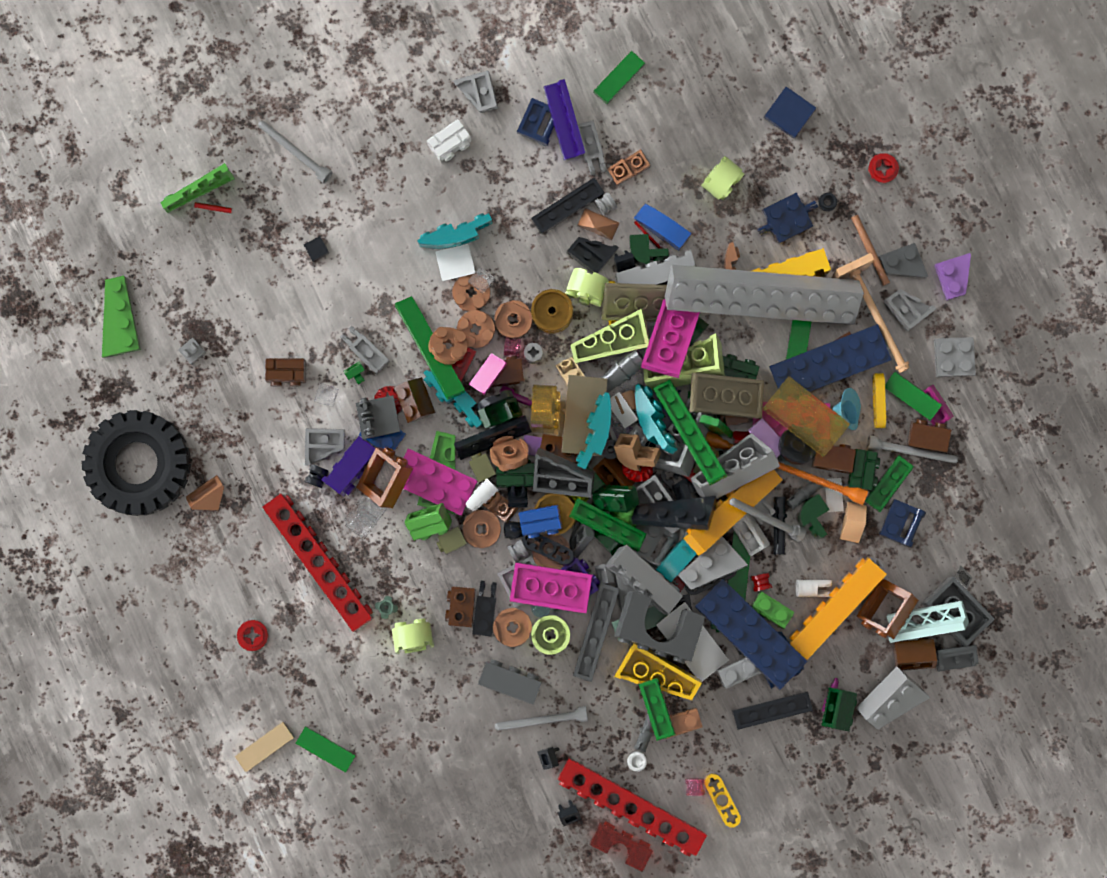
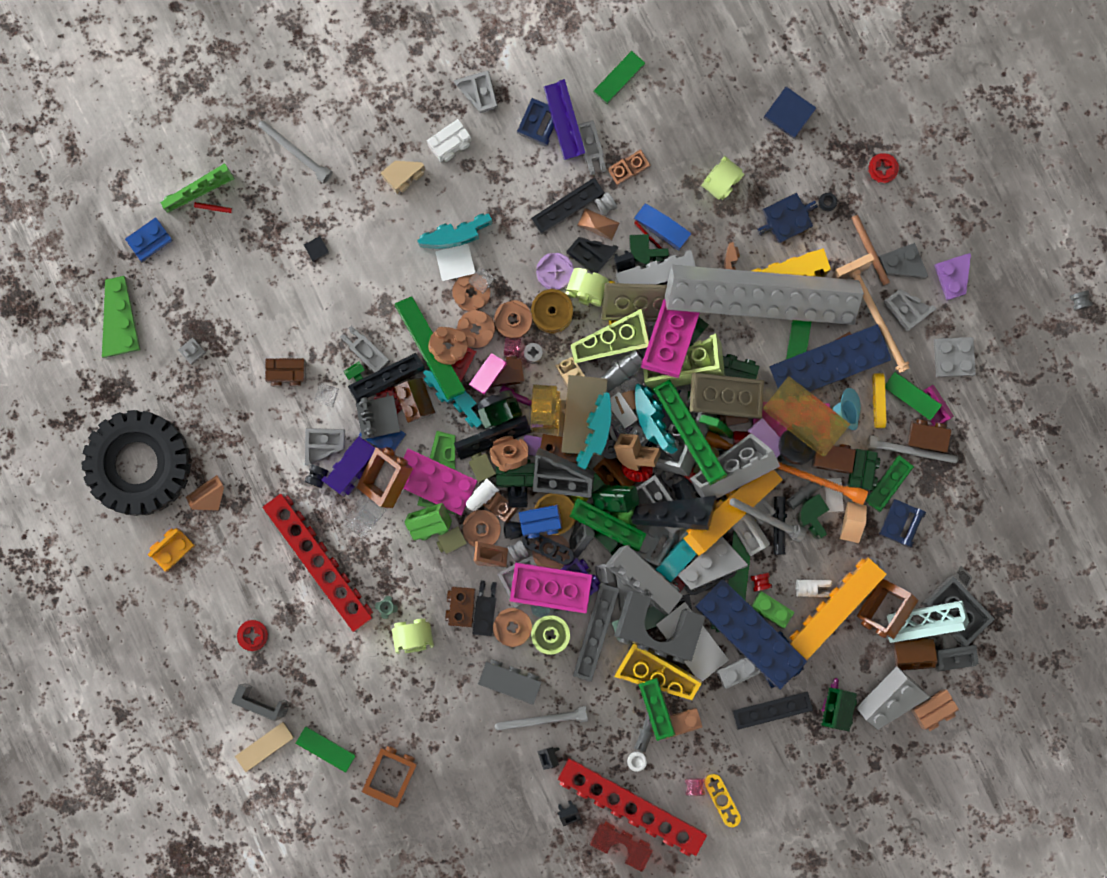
(148, 239): none -> blue plate
(171, 548): none -> light orange bracket
(241, 699): none -> dark grey panel
(380, 794): none -> dark orange window
(386, 377): none -> black plate
(401, 173): none -> tan slope
(490, 555): none -> nougat slope
(554, 271): none -> lavender tile
(935, 709): none -> nougat brick
(1081, 300): none -> dark grey wheel

